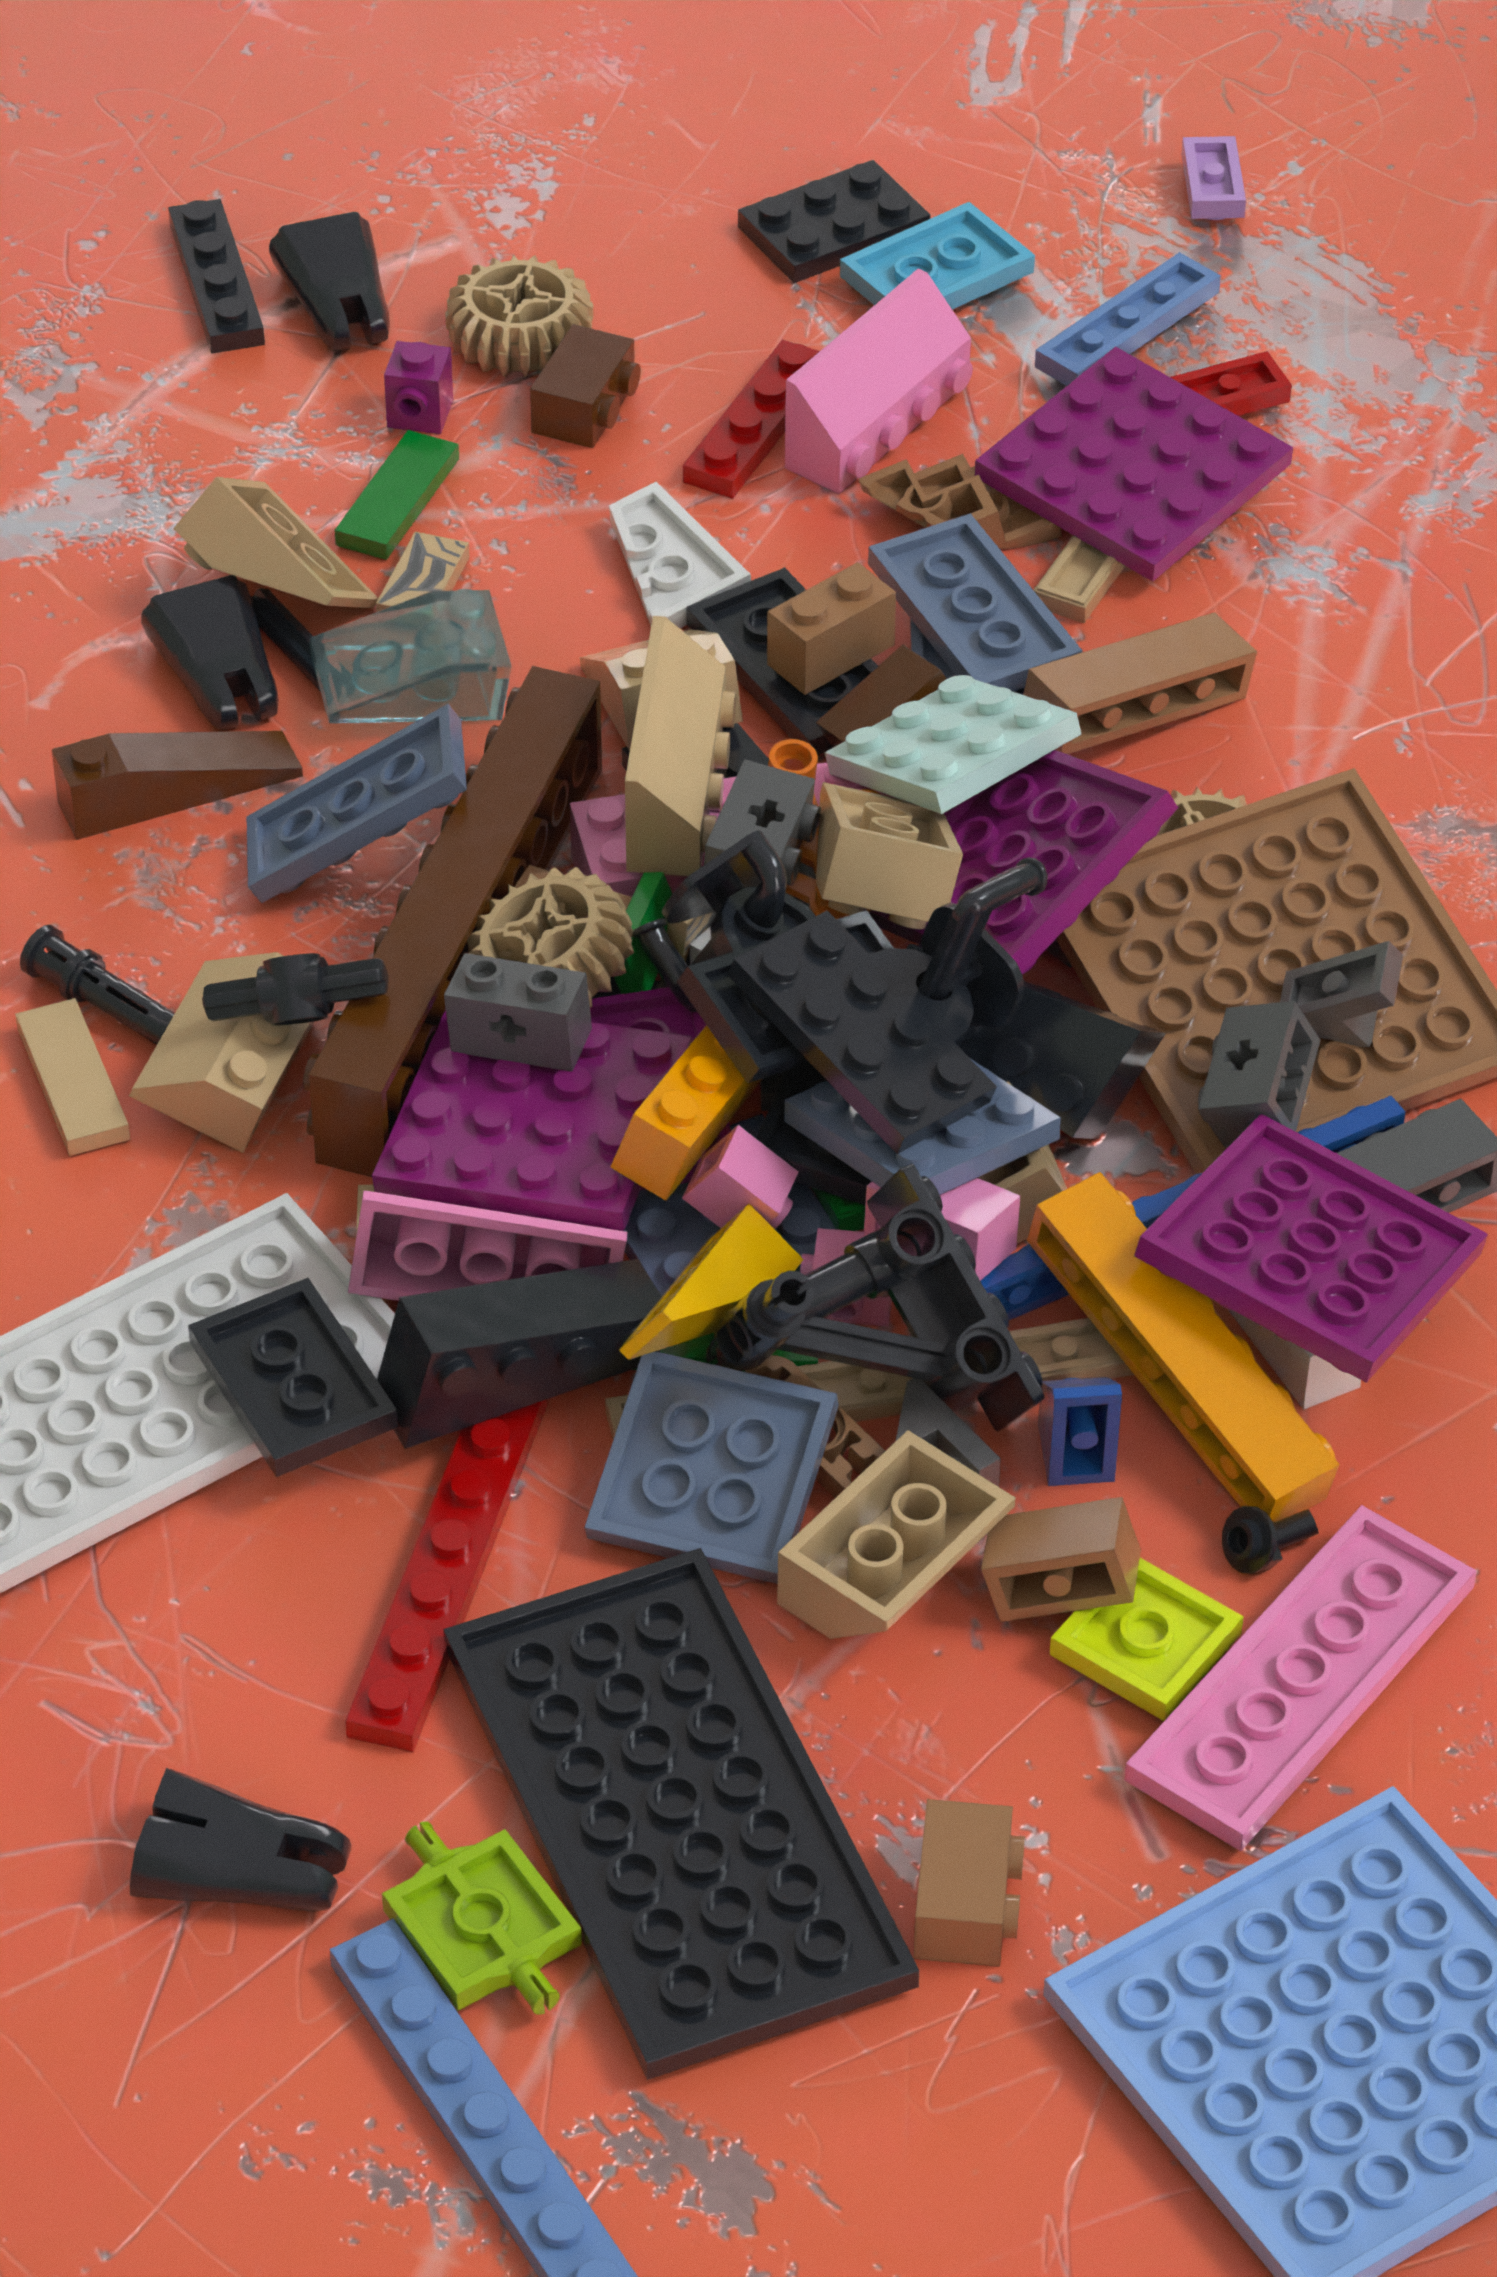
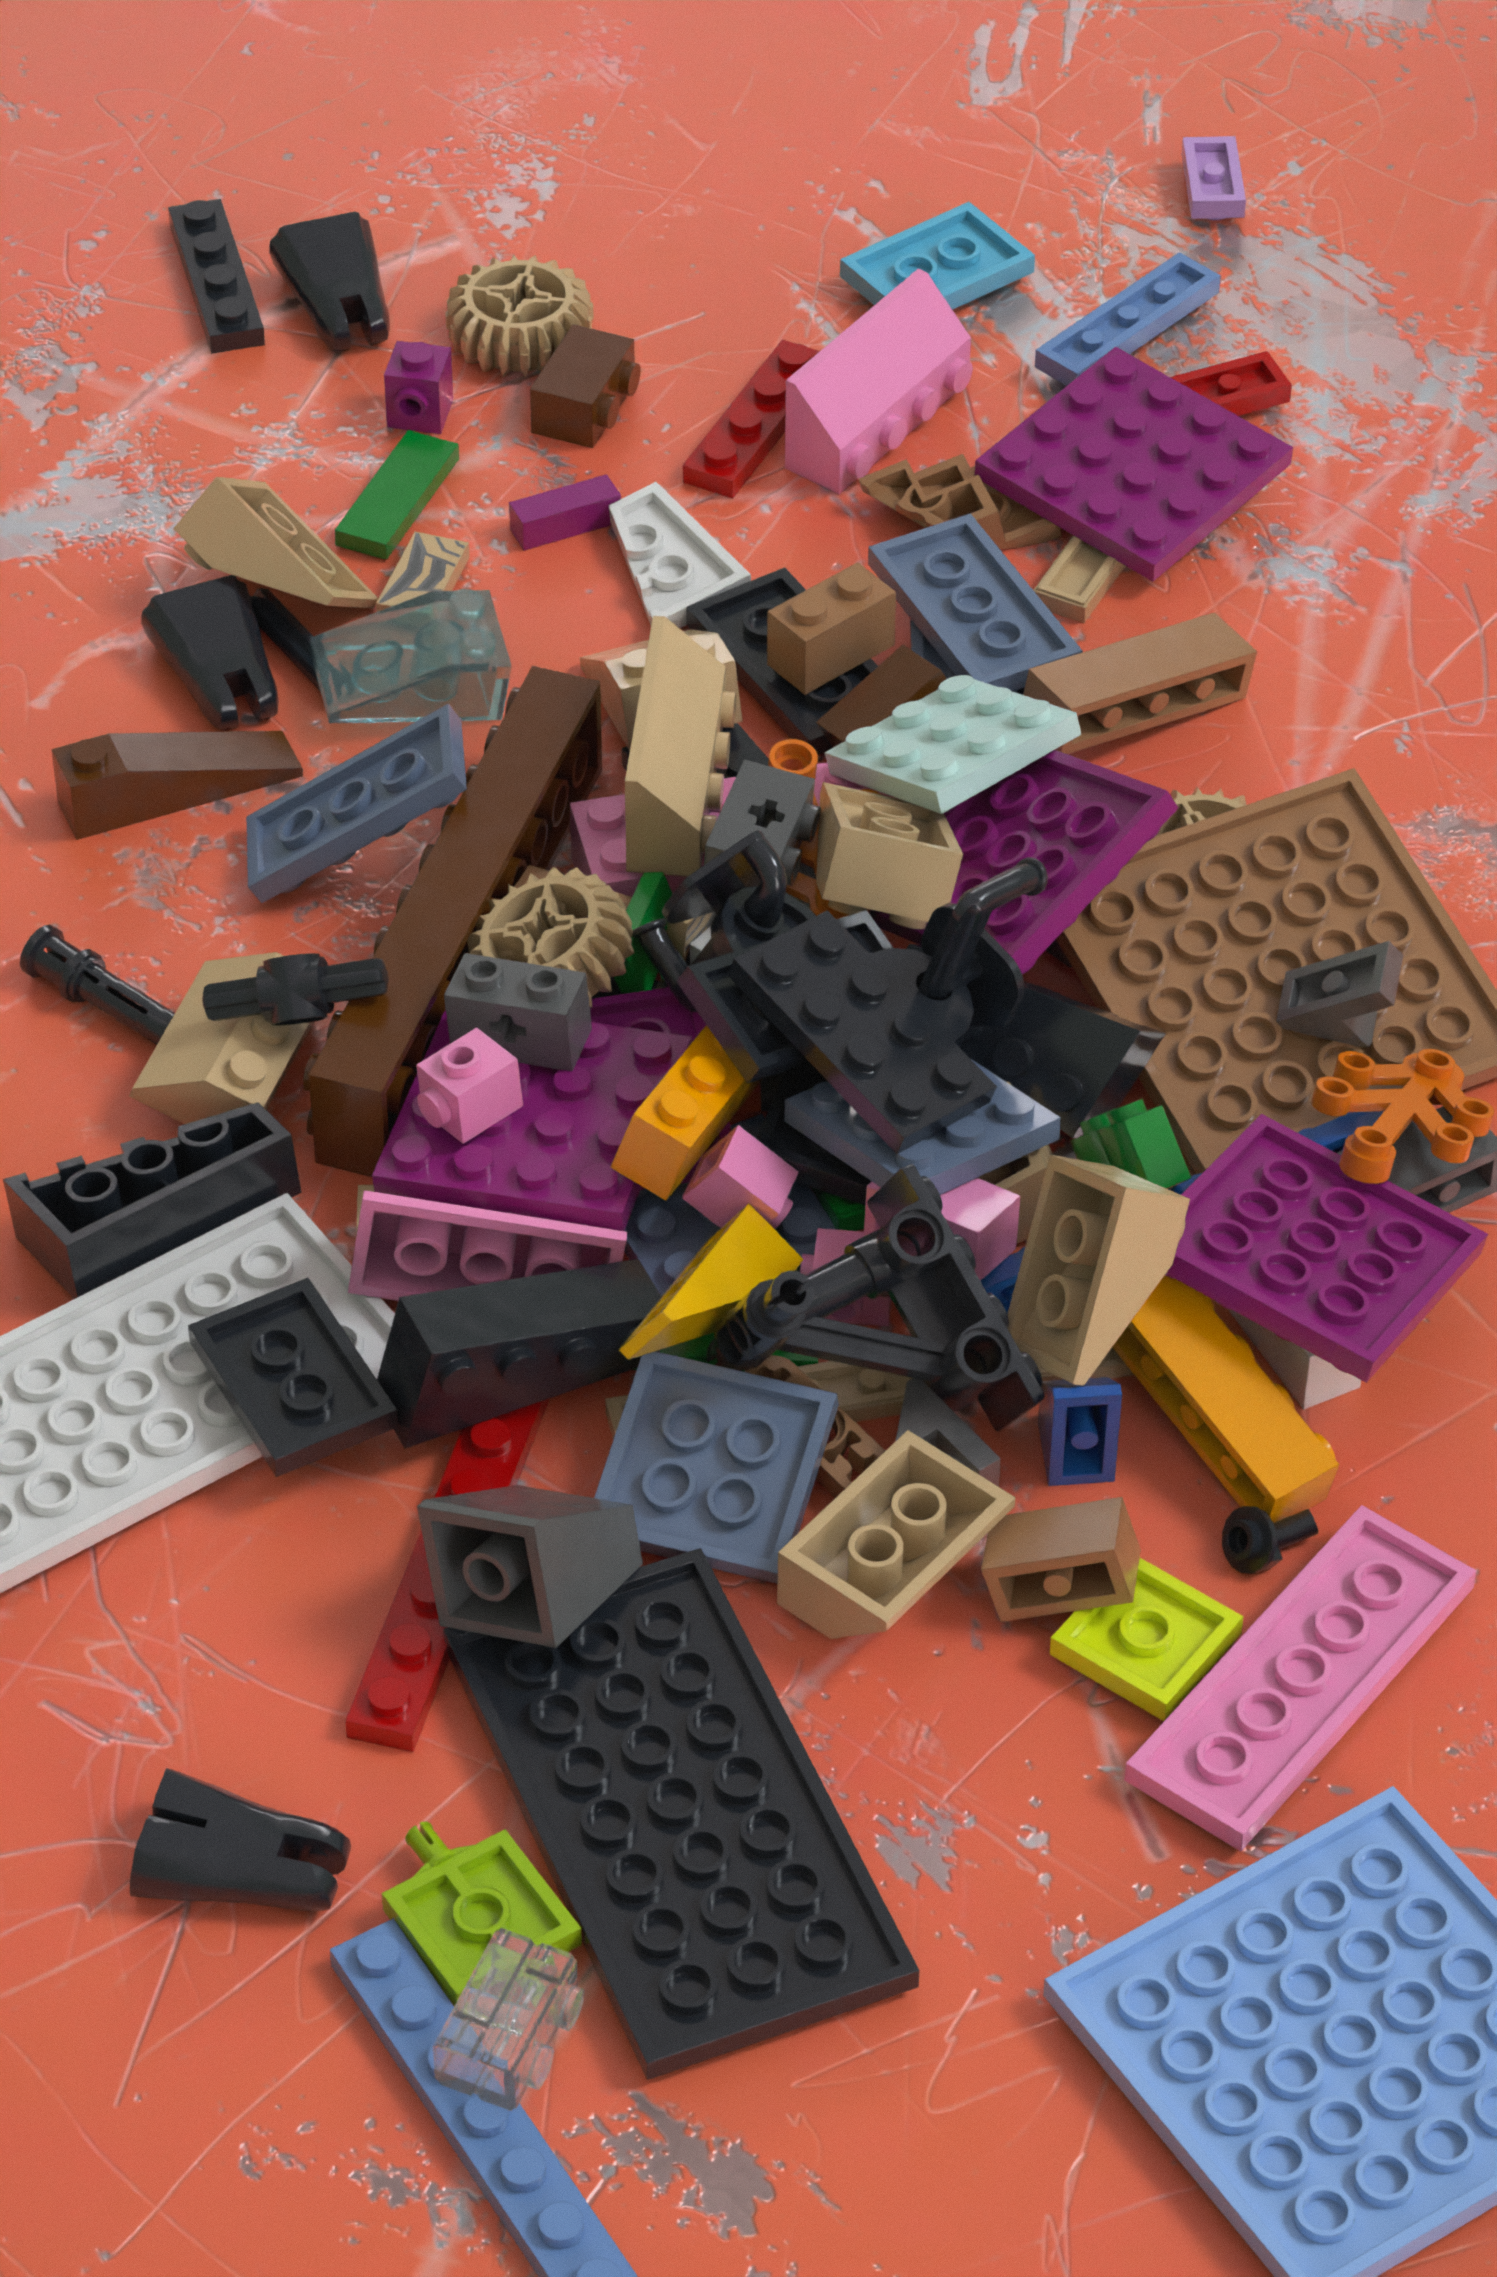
(72, 1077): tan tile -> none
(151, 1198): none -> black wedge
(469, 1085): none -> bright pink brick
(507, 2019): none -> clear brick
(525, 1560): none -> dark grey slope
(562, 512): none -> magenta piece
(829, 219): black plate -> none
(964, 1883): medium nougat brick -> none
(1090, 1263): none -> tan slope
(1135, 1142): none -> green brick
(1258, 1068): dark grey brick -> none
(1426, 1081): none -> orange plant

